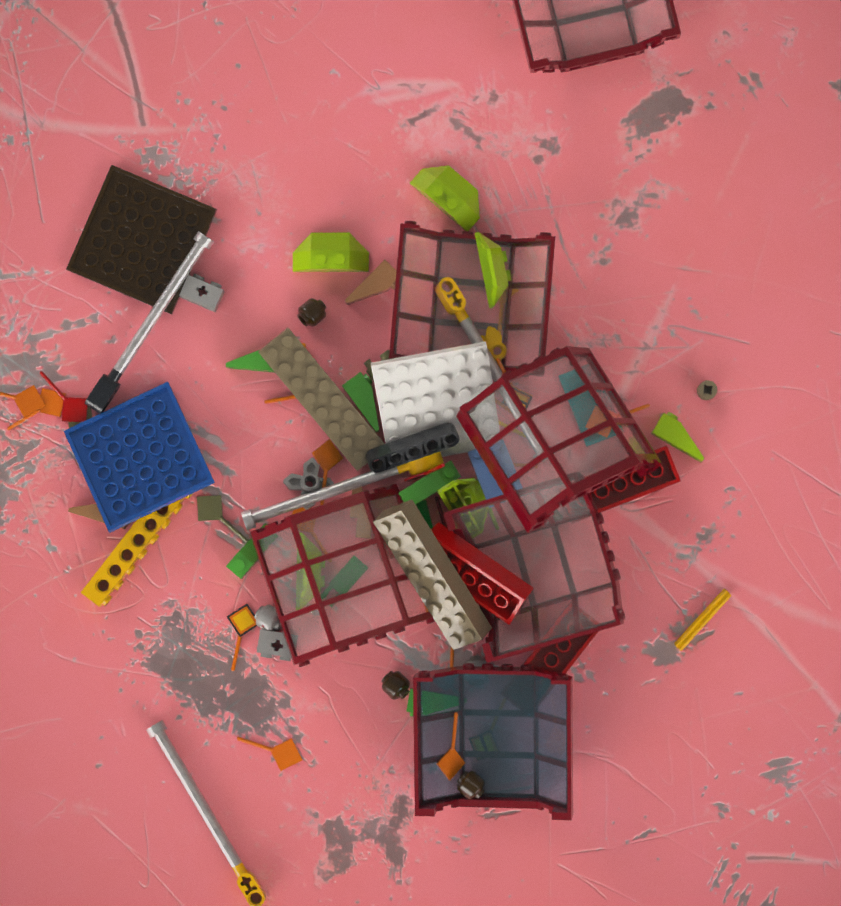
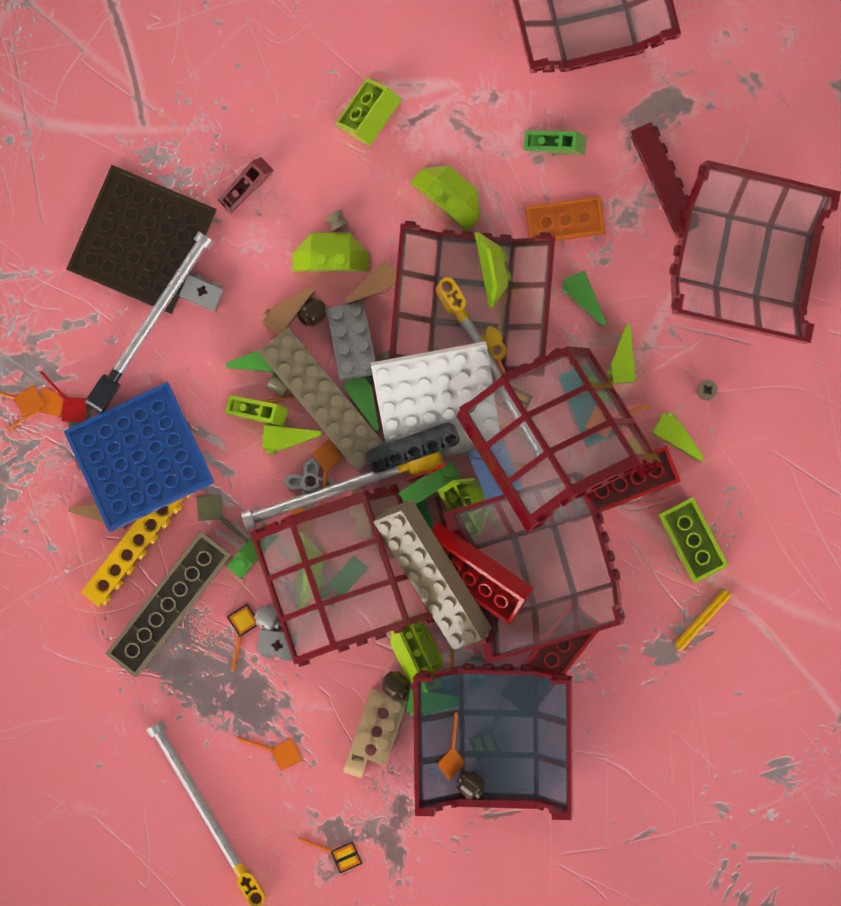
(168, 604): none -> dark tan brick
(245, 184): none -> dark red slope
(256, 410): none -> lime slope
(276, 385): none -> dark tan beam
(283, 438): none -> lime slope
(284, 313): none -> medium nougat slope
(336, 220): none -> dark tan wheel
(345, 857): none -> piece
(351, 340): none -> light grey plate
(357, 757): none -> tan hinge
(368, 111): none -> lime slope
(416, 650): none -> lime wedge
(555, 142): none -> bright green slope
(566, 218): none -> orange tile
(582, 294): none -> bright green slope
(622, 365): none -> lime slope
(660, 172): none -> dark red brick
(692, 540): none -> lime brick
(749, 251): none -> clear window

